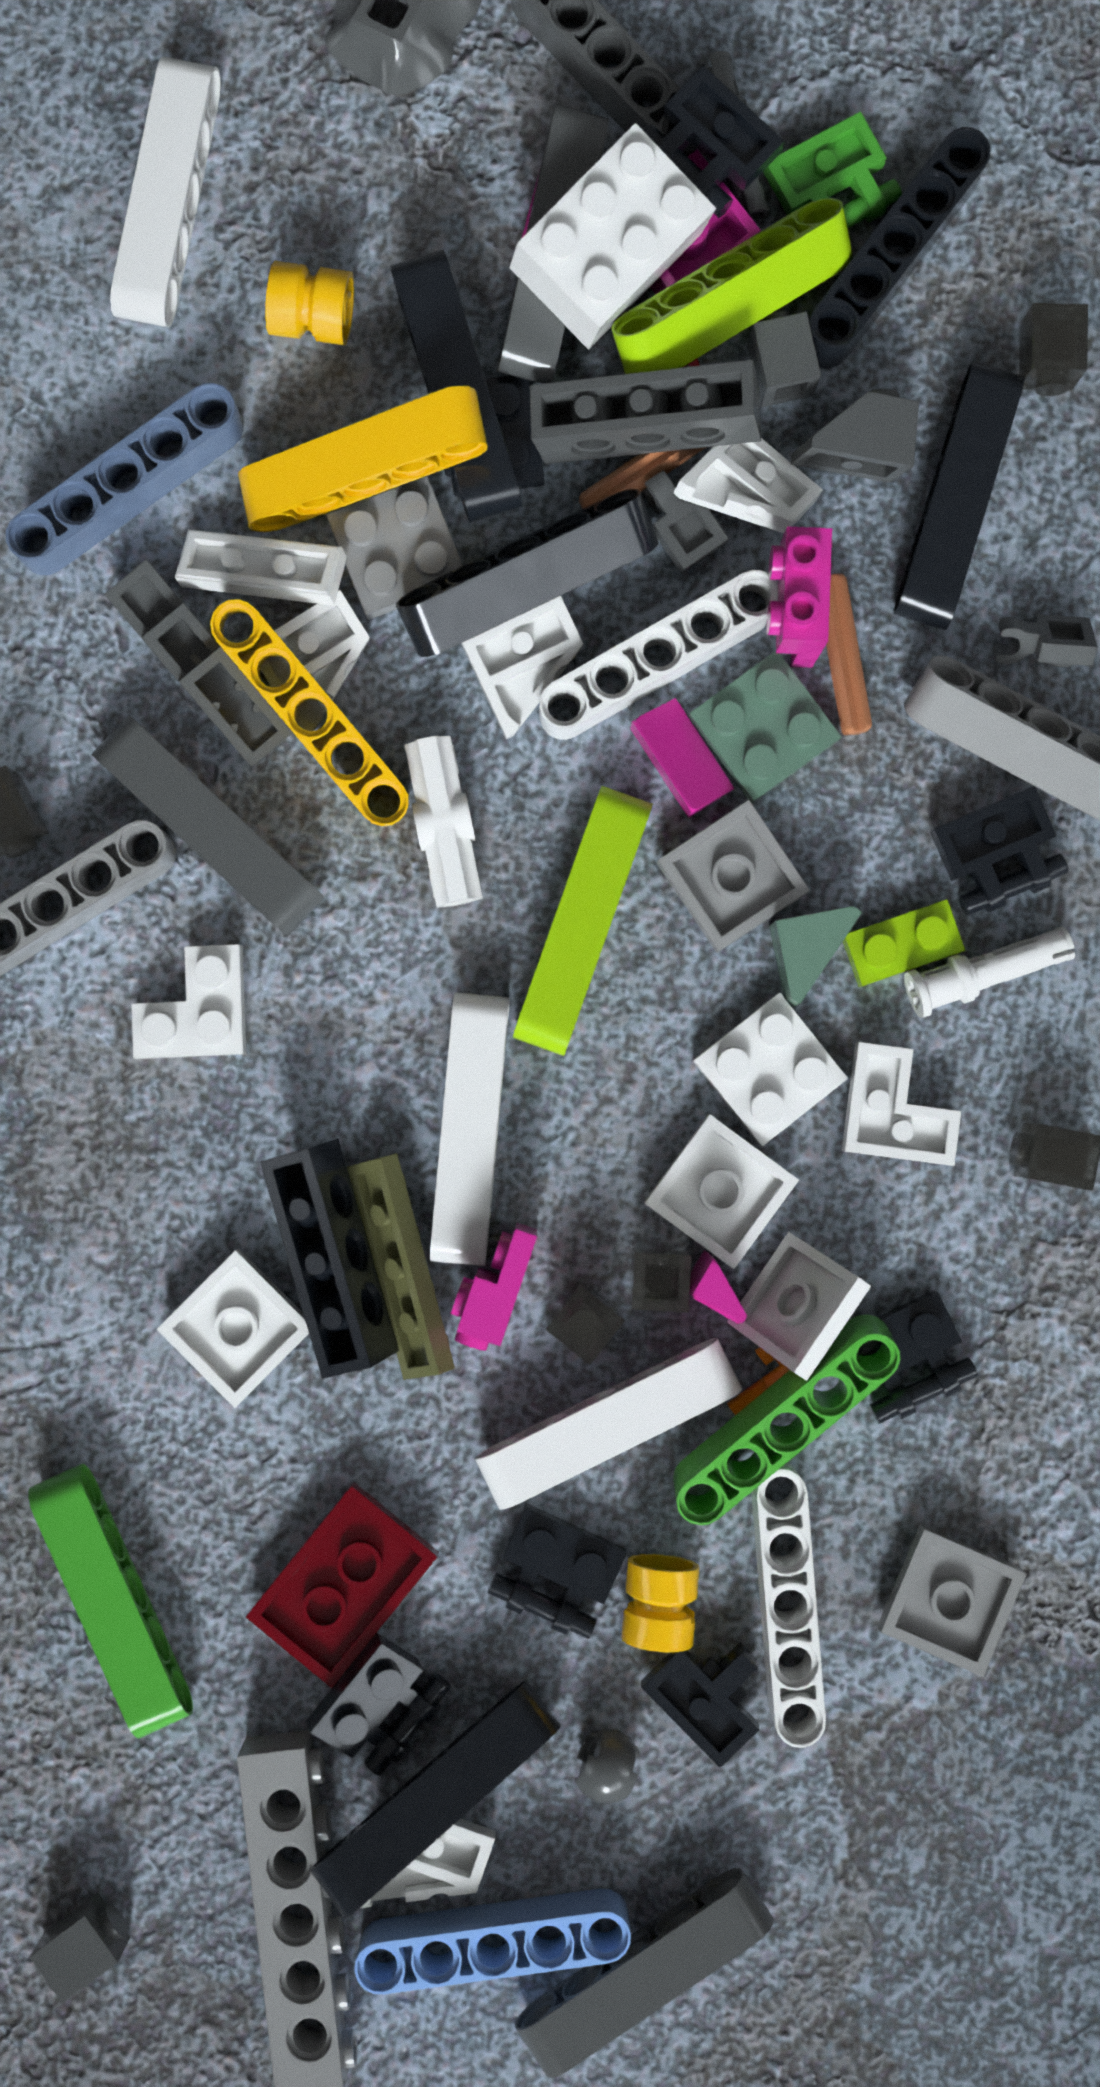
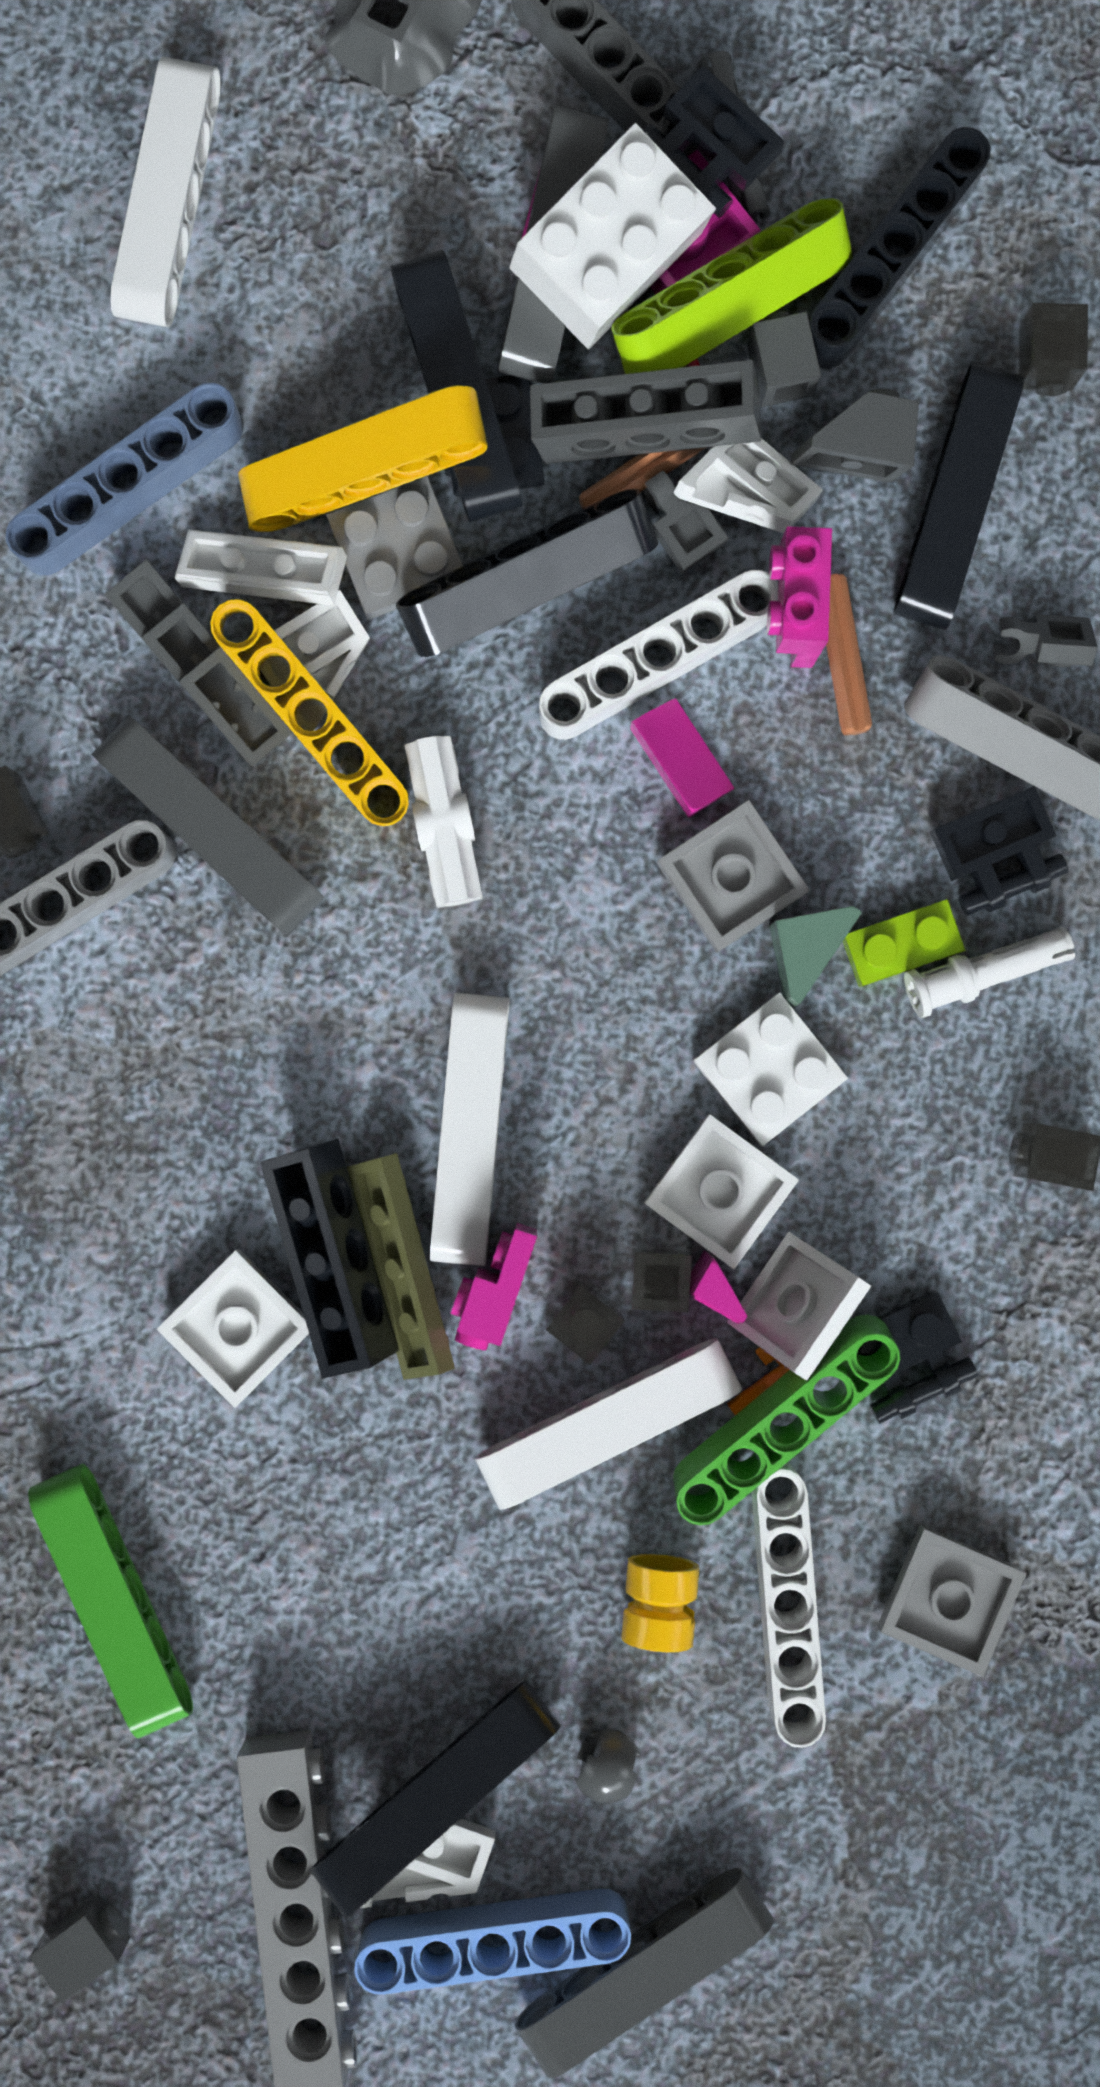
(210, 1018): white plate -> none
(309, 302): yellow wheel -> none
(342, 1584): dark red plate -> none
(367, 1694): black plate -> none
(522, 659): white wing -> none
(563, 1555): black plate -> none
(582, 920): lime beam -> none
(706, 1699): black hinge -> none
(764, 726): sand green plate -> none
(830, 163): bright green plate -> none
(883, 1122): white plate -> none

